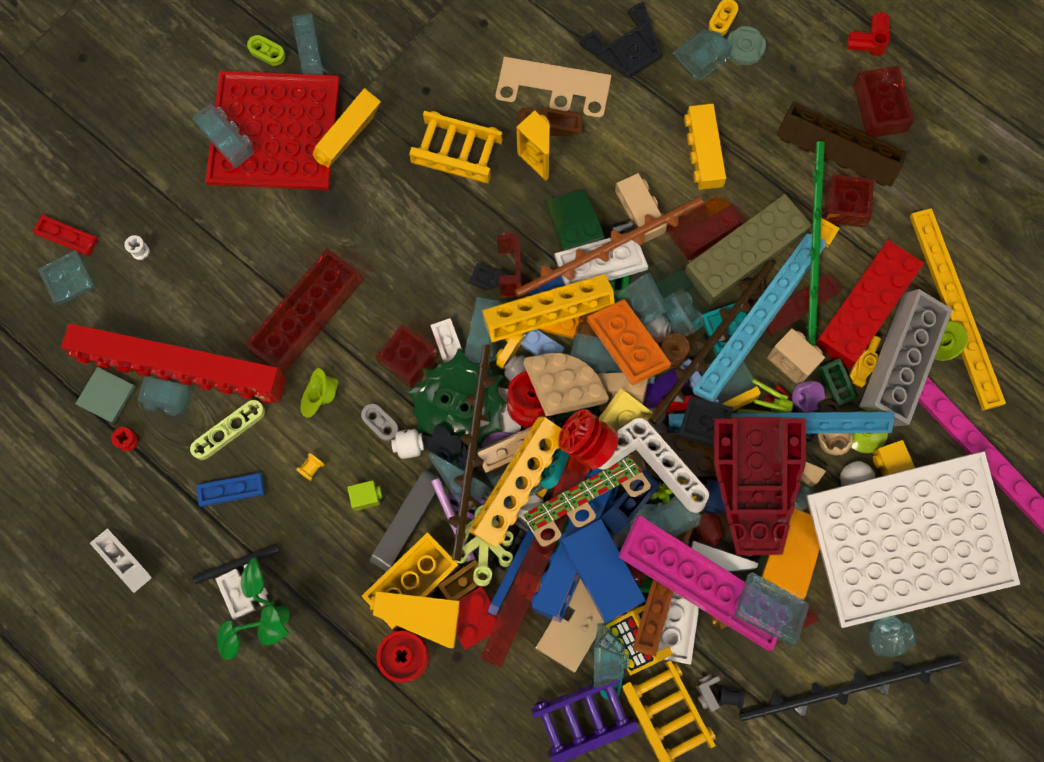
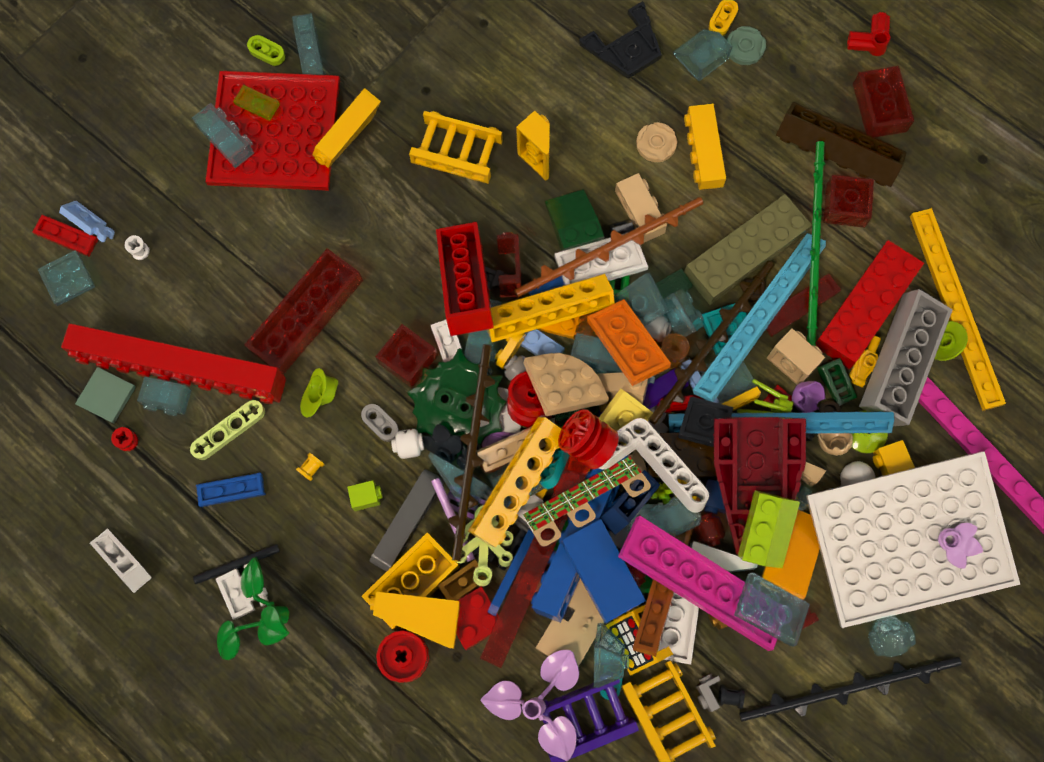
(86, 220): none -> light blue plate
(256, 102): none -> clear neon green plate
(464, 279): none -> red brick
(557, 736): none -> lavender plant
(558, 79): tan piece -> none
(561, 122): reddish brown slope -> none
(656, 142): none -> tan tile
(705, 227): clear red slope -> none
(768, 530): none -> lime slope
(828, 231): yellow plate -> none
(962, 544): none -> lavender plate

